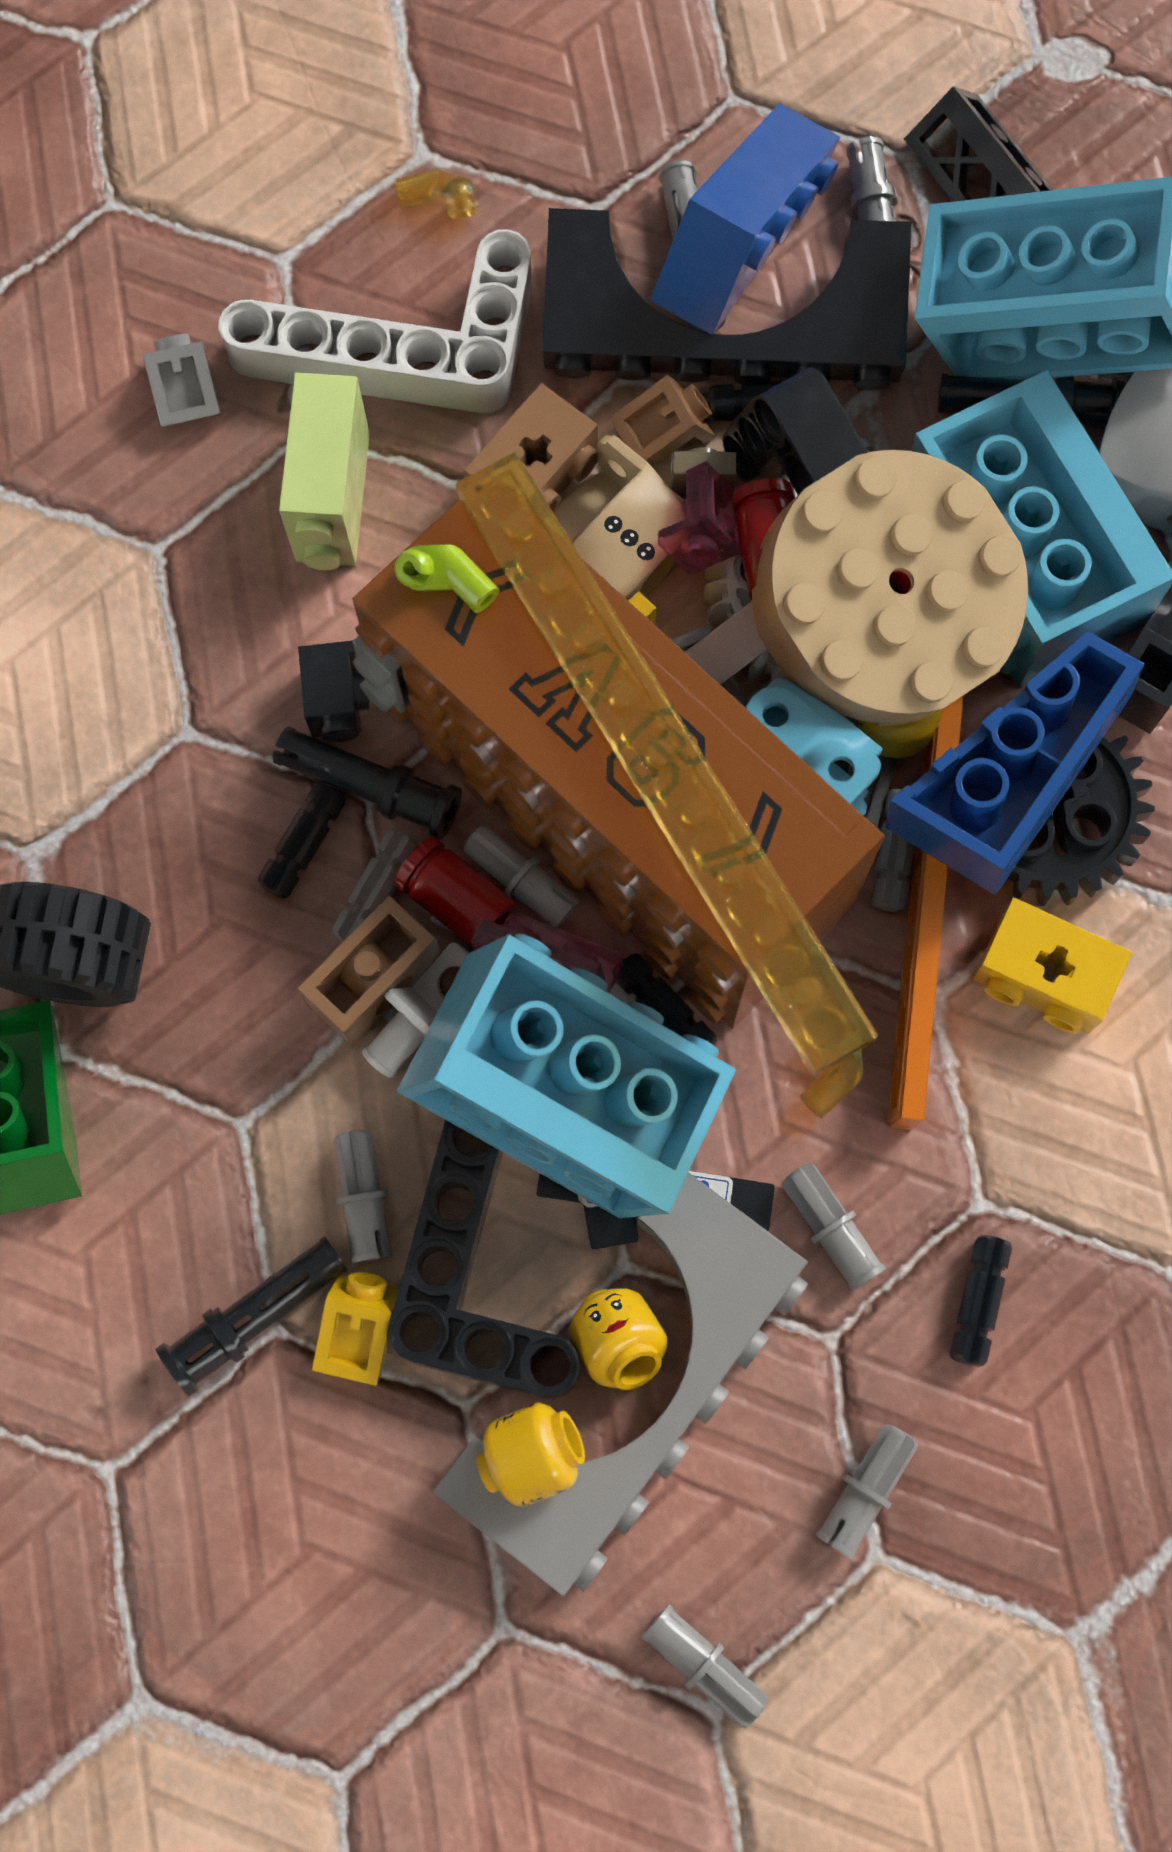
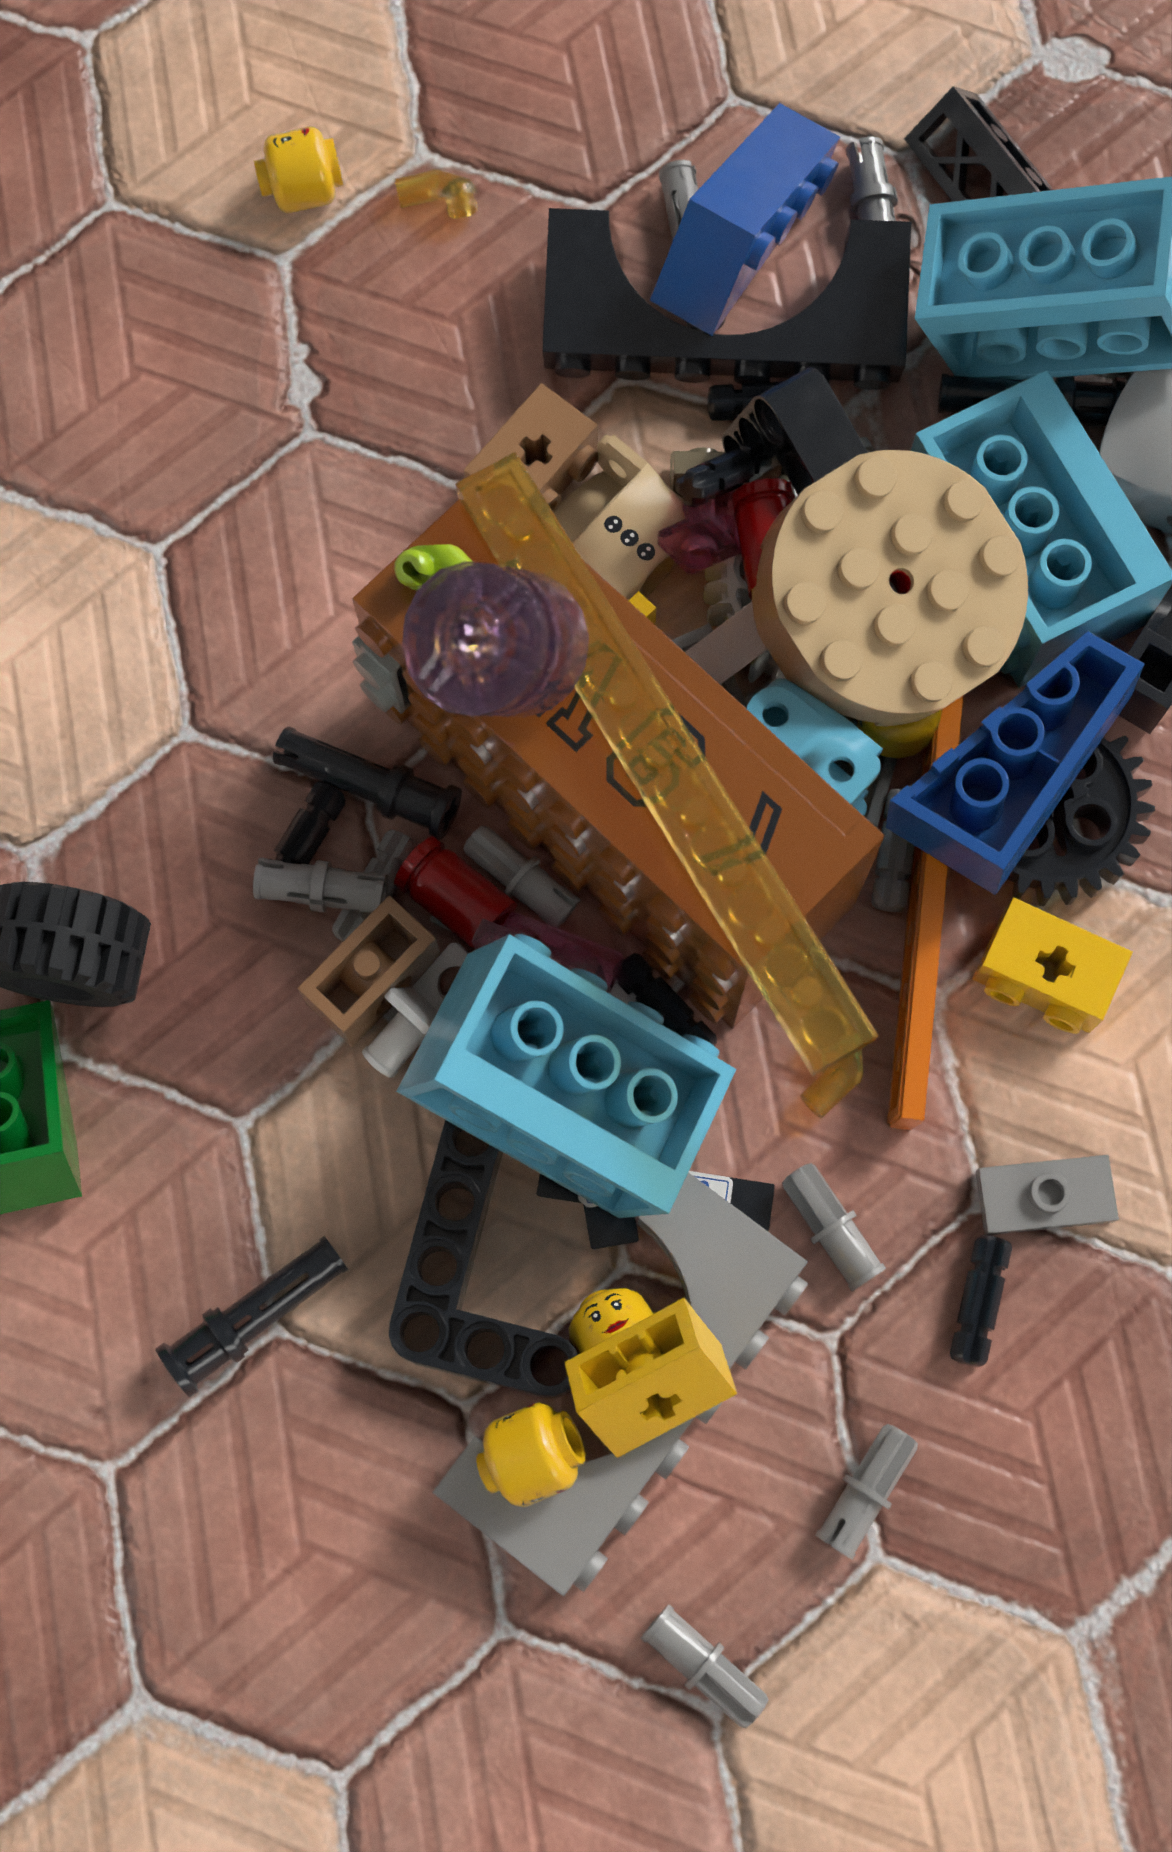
(181, 380): light grey bracket -> none
(299, 169): none -> yellow head
(319, 885): none -> light grey pin
(325, 470): yellowish green brick -> none
(332, 691): black brick -> none
(355, 1328): yellow bracket -> none
(362, 1197): light grey axle -> none
(399, 344): white beam -> none
(530, 646): none -> wheel
(650, 1378): none -> yellow brick
(663, 419): medium nougat bracket -> none
(723, 474): none -> black axle
(1046, 1195): none -> light grey plate

